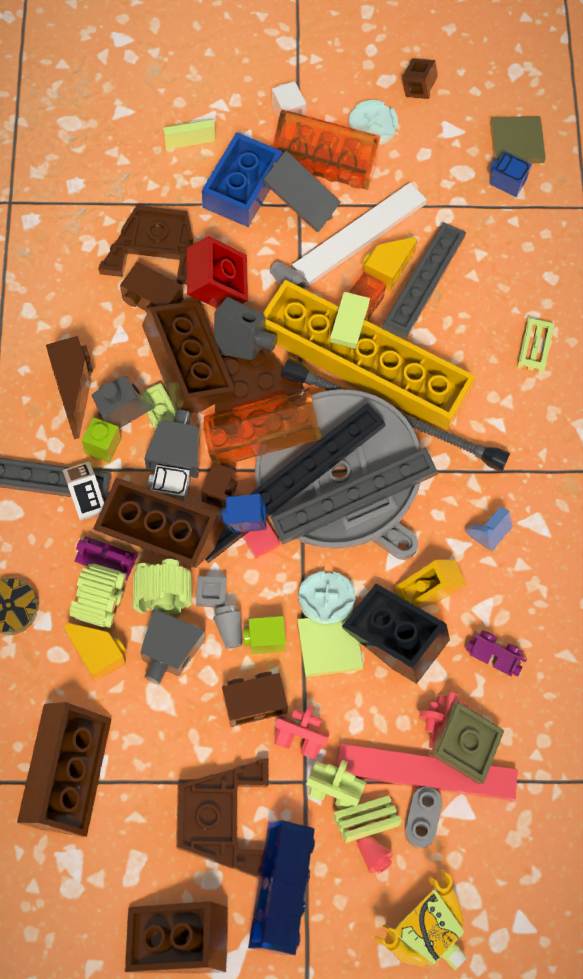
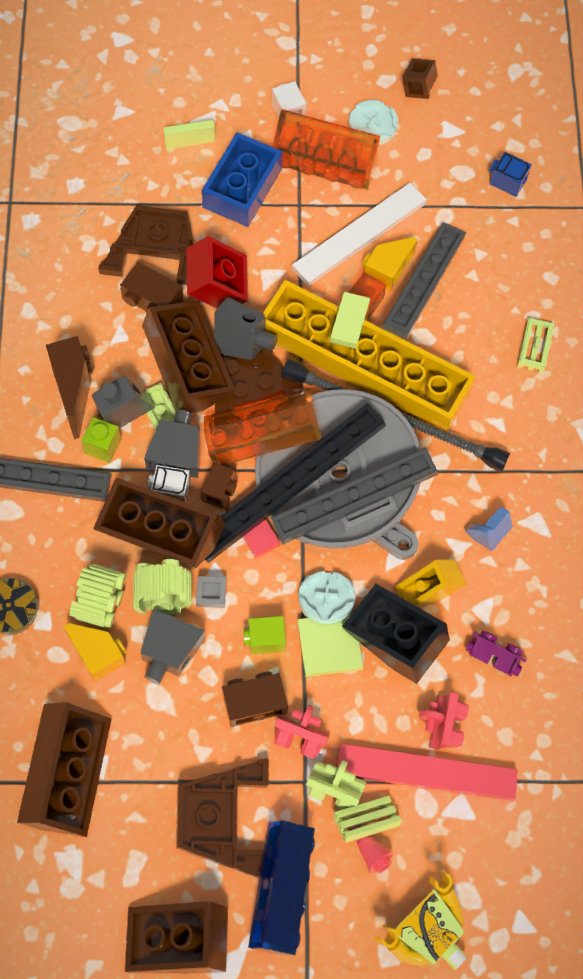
(84, 490): slope -> none
(102, 554): magenta hinge -> none
(229, 625): light grey cone -> none
(245, 513): blue brick -> none
(283, 272): light grey cone -> none
(301, 191): dark grey piece -> none
(423, 816): light grey plate -> none
(467, 742): olive tile -> none
(518, 137): olive tile -> none

